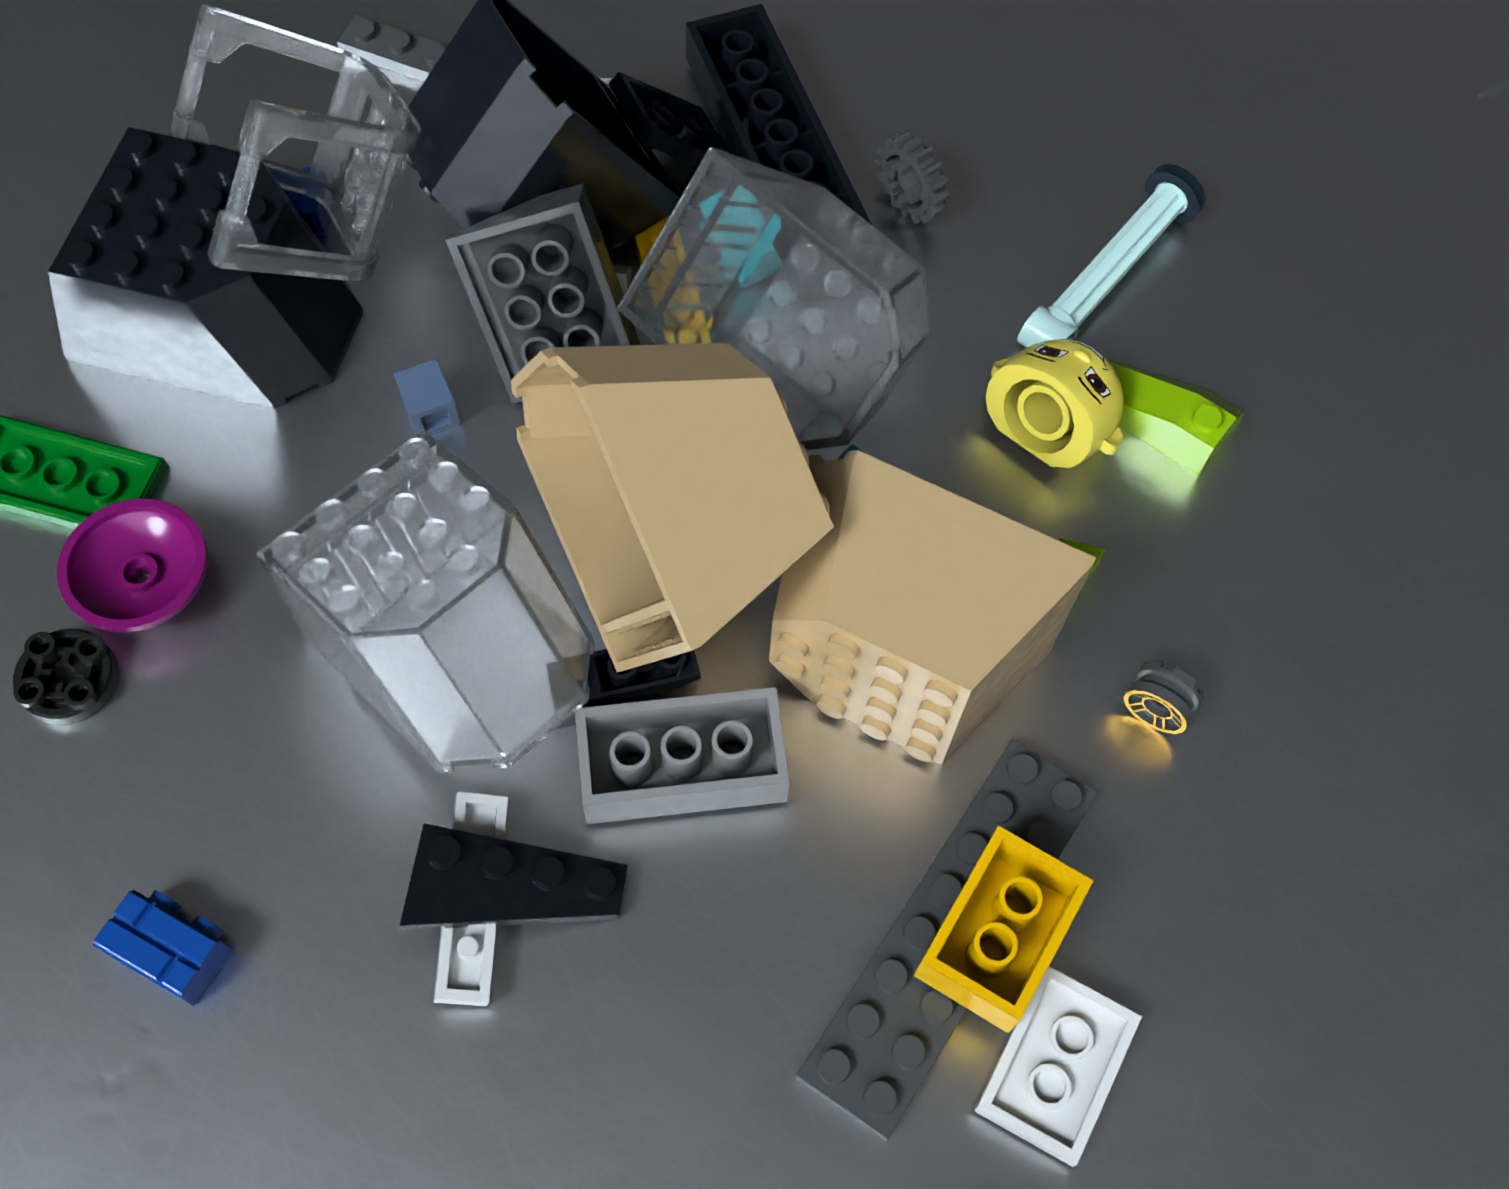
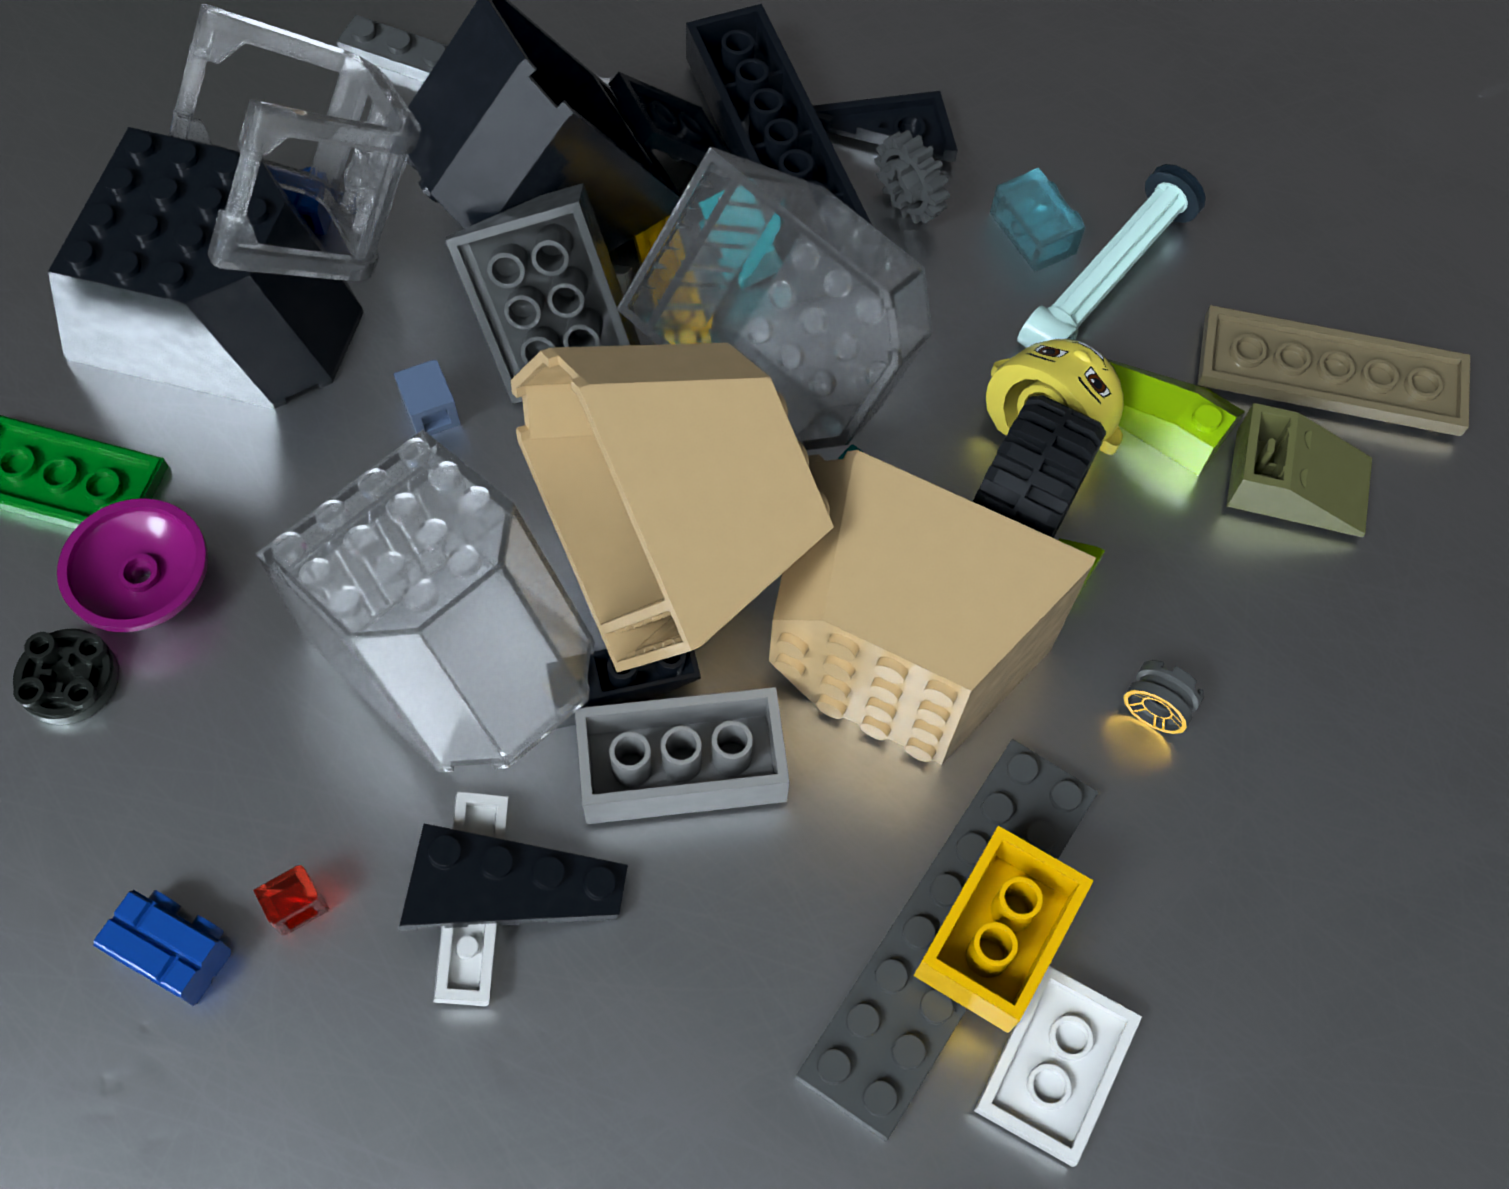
(291, 900): none -> clear red slope
(882, 117): none -> black wing
(1037, 219): none -> clear light blue brick
(1041, 464): none -> black tyre
(1299, 472): none -> olive slope
(1335, 370): none -> dark tan plate

